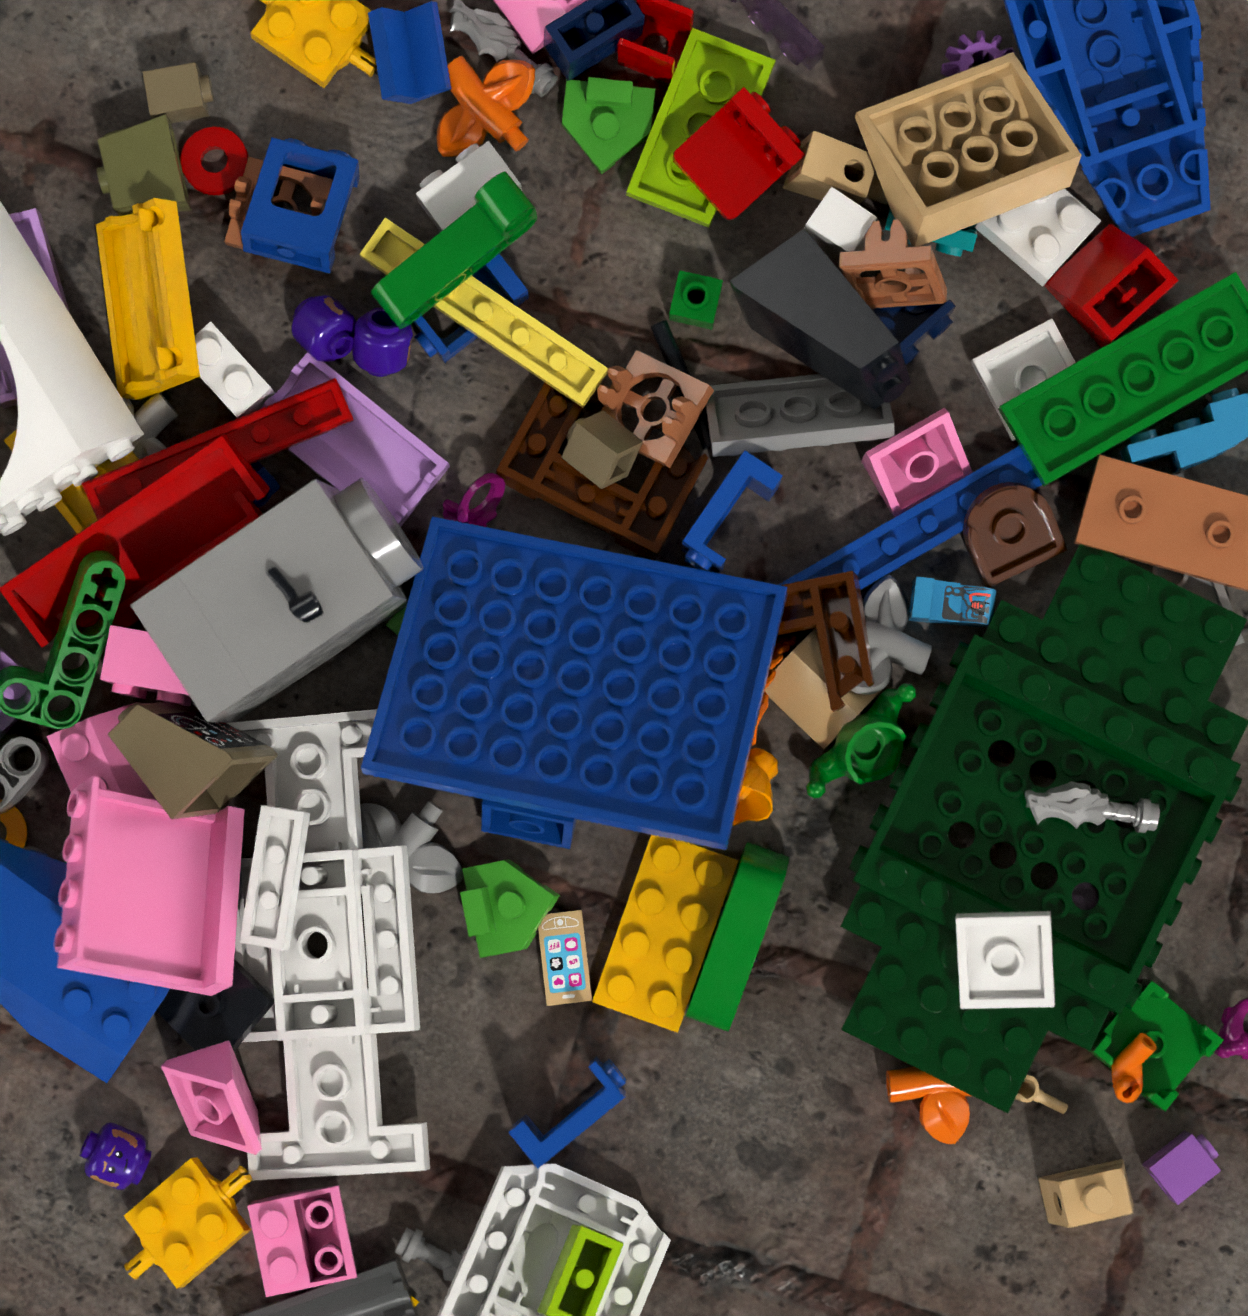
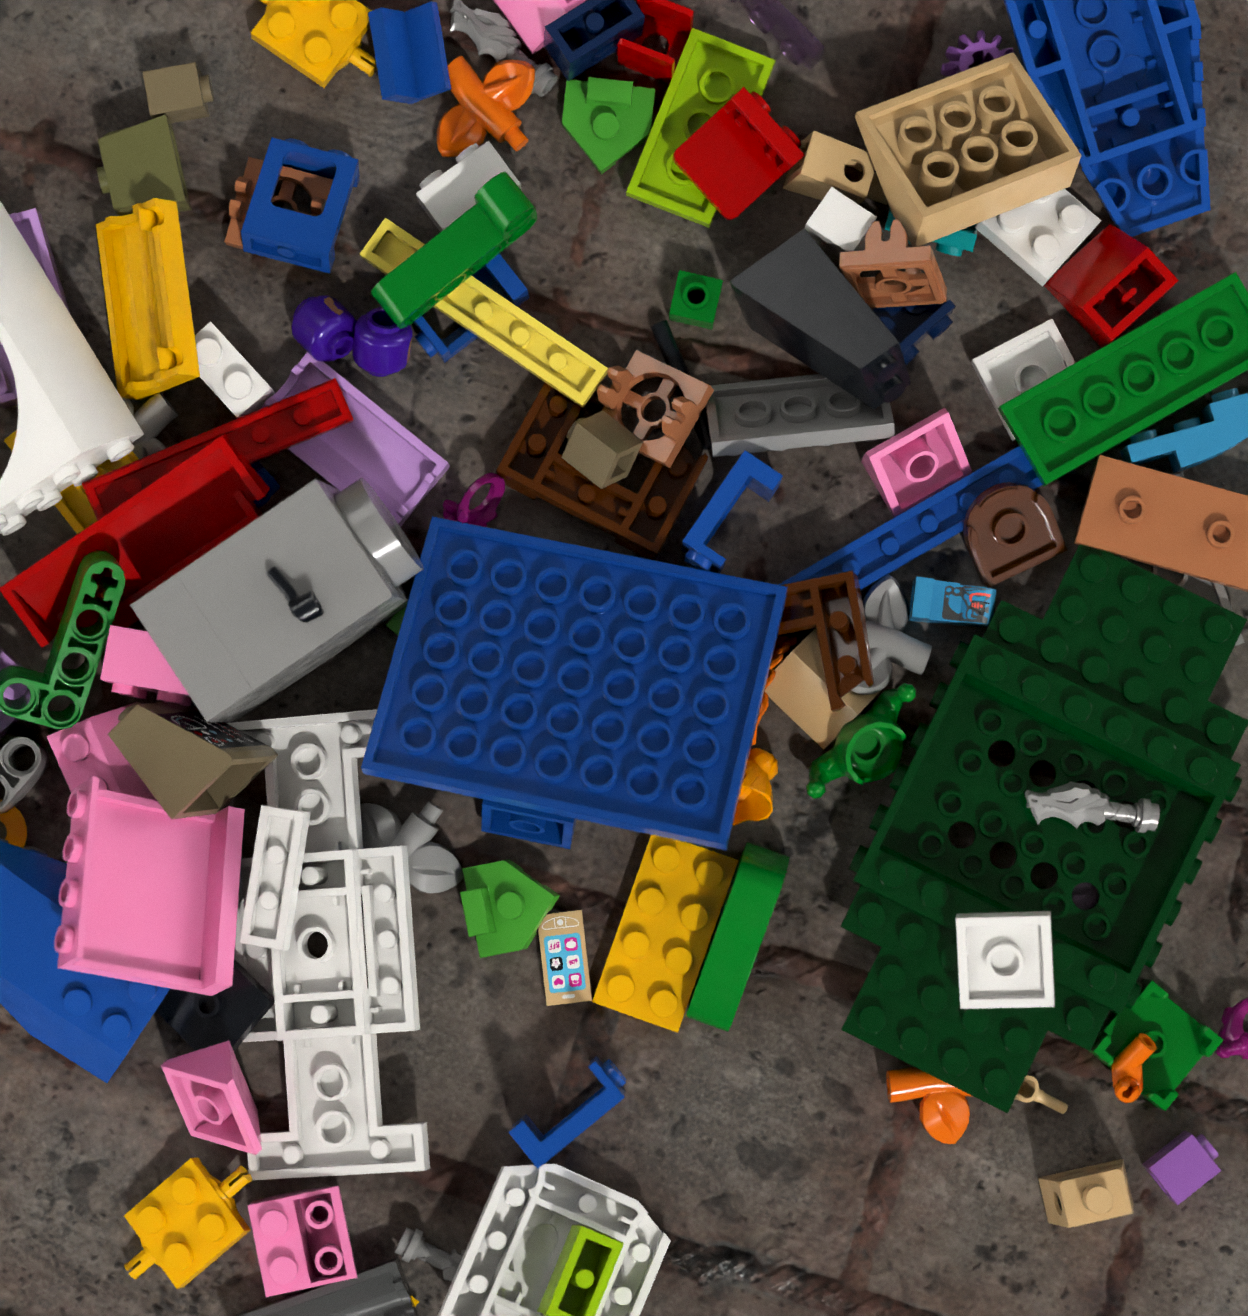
(115, 1156): dark purple head -> none
(205, 141): red piece -> none

